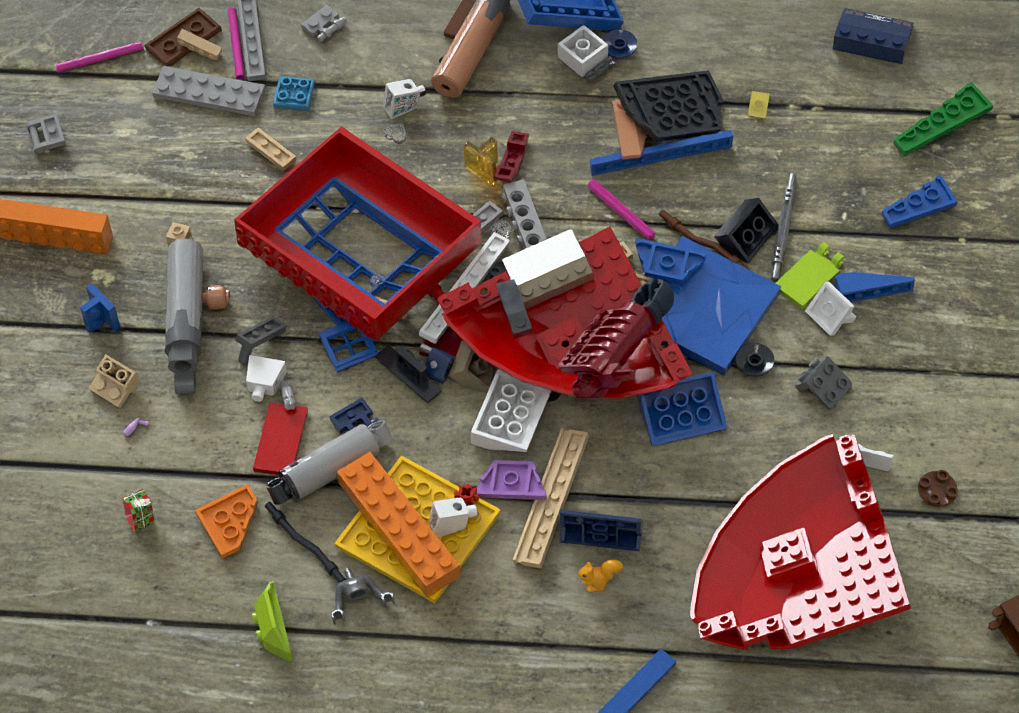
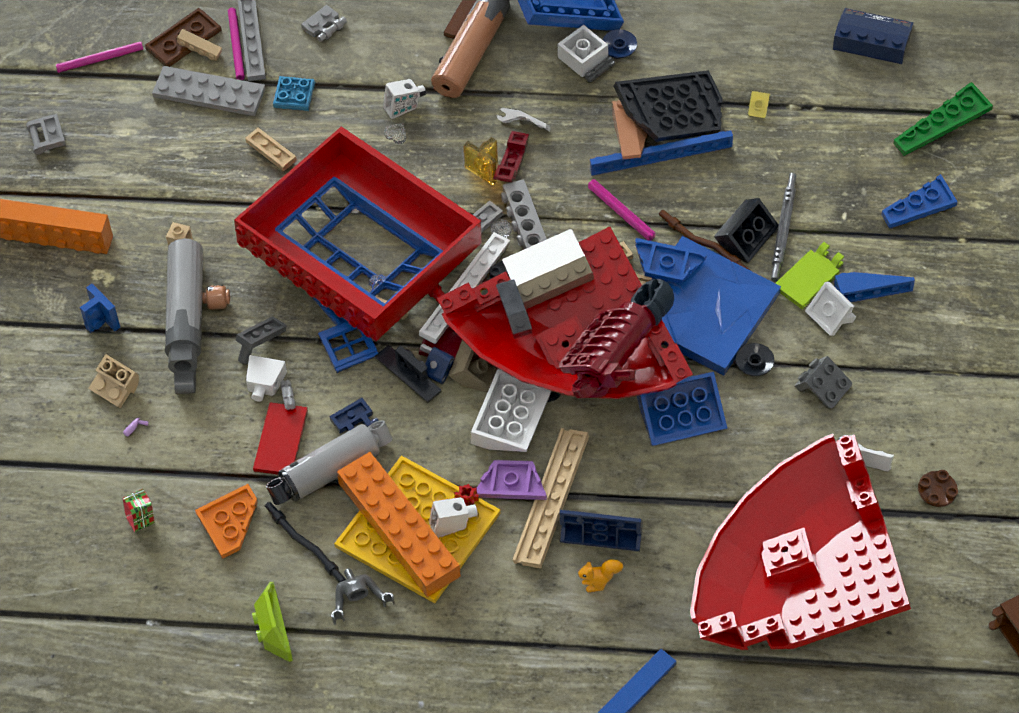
(514, 115): none -> white arm

